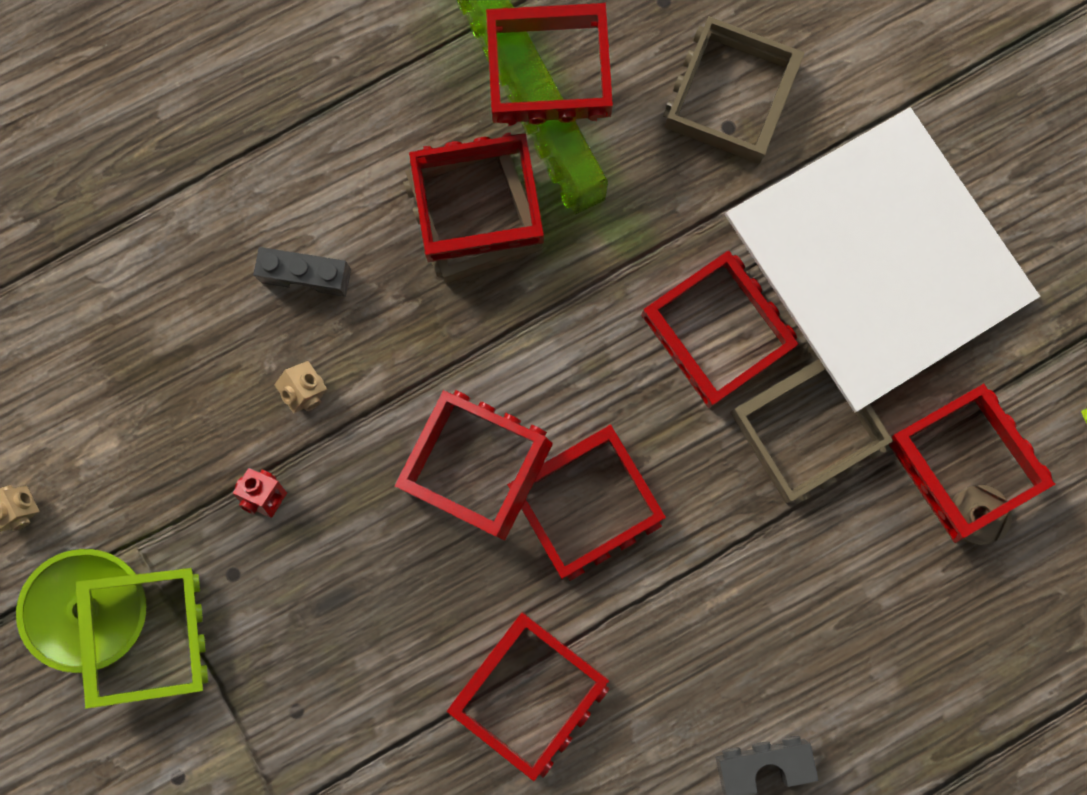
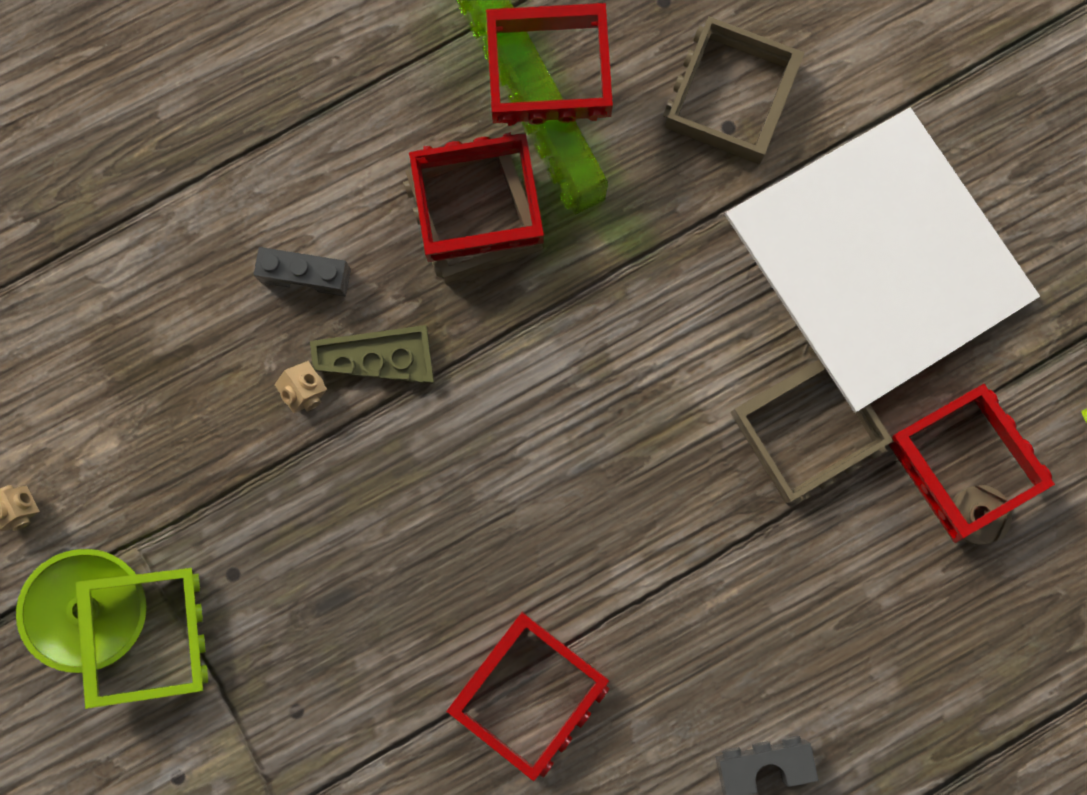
(259, 492): red brick -> none
(383, 354): none -> olive wing
(521, 486): red window -> none
(622, 540): red window -> none
(681, 355): red window -> none

